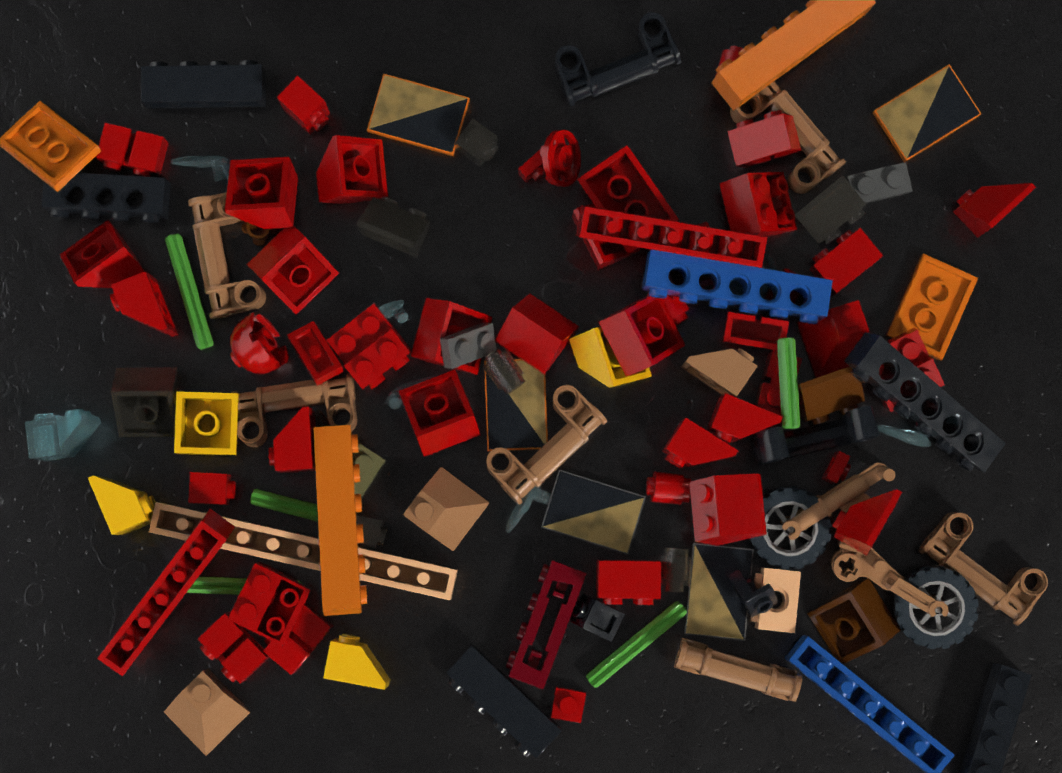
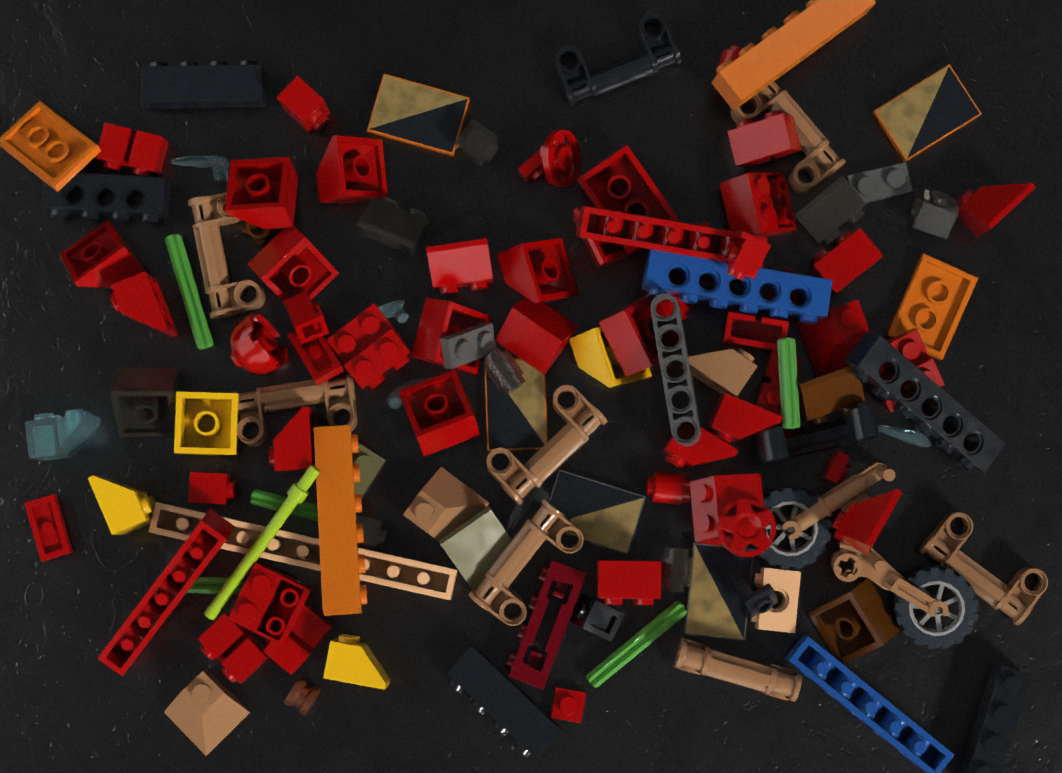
(48, 527): none -> red plate
(296, 494): none -> lime bar
(302, 696): none -> copper wheel
(306, 317): none -> red brick
(460, 266): none -> red slope
(476, 545): none -> olive tile
(517, 555): none -> medium nougat piece
(539, 270): none -> red slope
(672, 355): none -> dark grey beam
(746, 256): none -> red brick
(746, 527): none -> red wheel
(934, 213): none -> clear smoke brick

